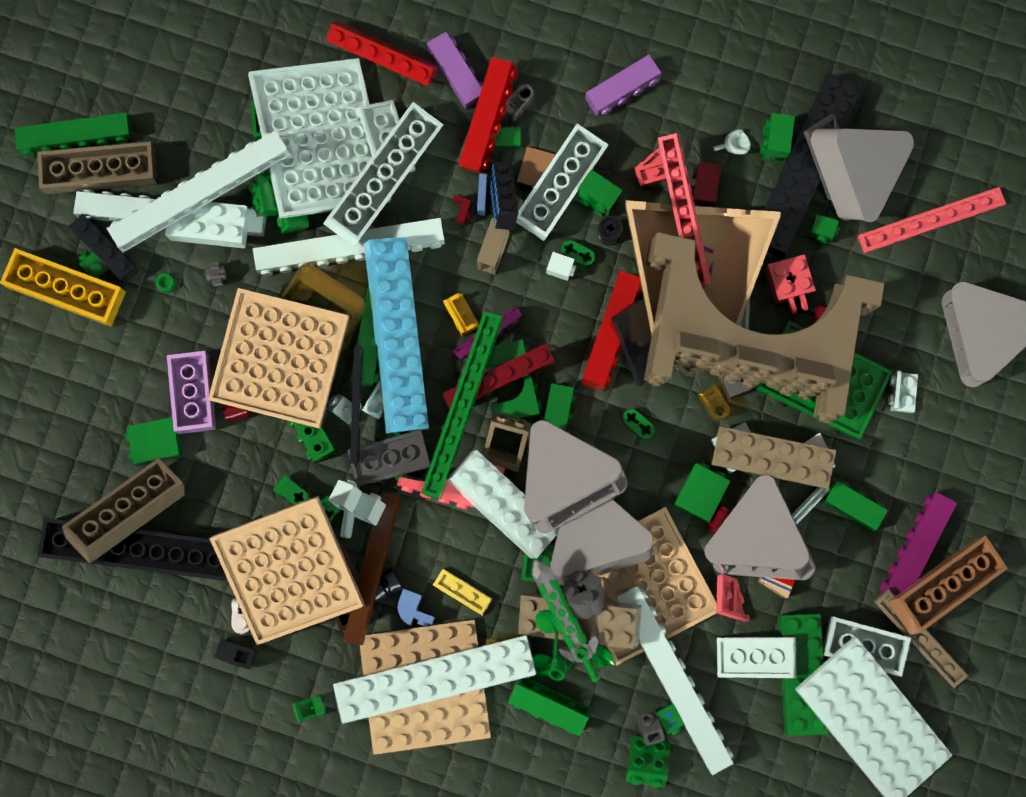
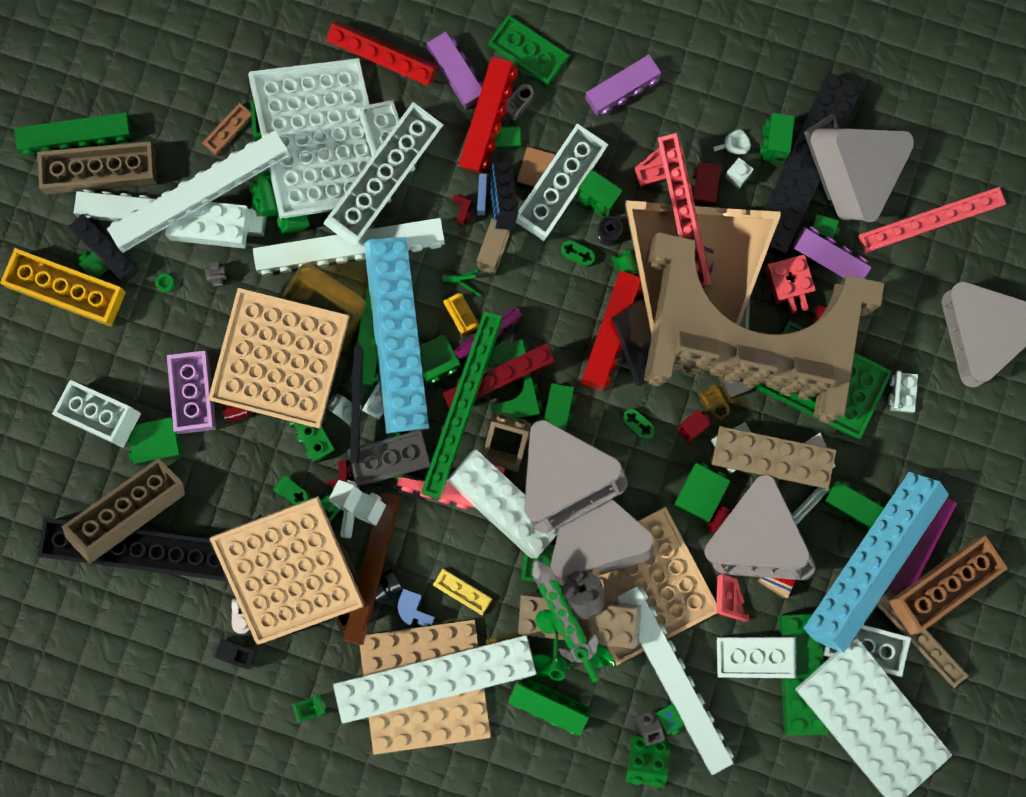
(96, 413): none -> light aqua brick
(228, 129): none -> medium nougat tile
(344, 472): none -> dark red bracket
(438, 360): none -> green bracket
(458, 279): none -> green plant
(528, 50): none -> green tile
(561, 266): light aqua brick -> none
(625, 262): none -> green piece
(693, 425): none -> dark red brick
(739, 173): none -> light aqua brick
(829, 255): none -> medium lavender brick
(876, 562): none -> medium azure brick

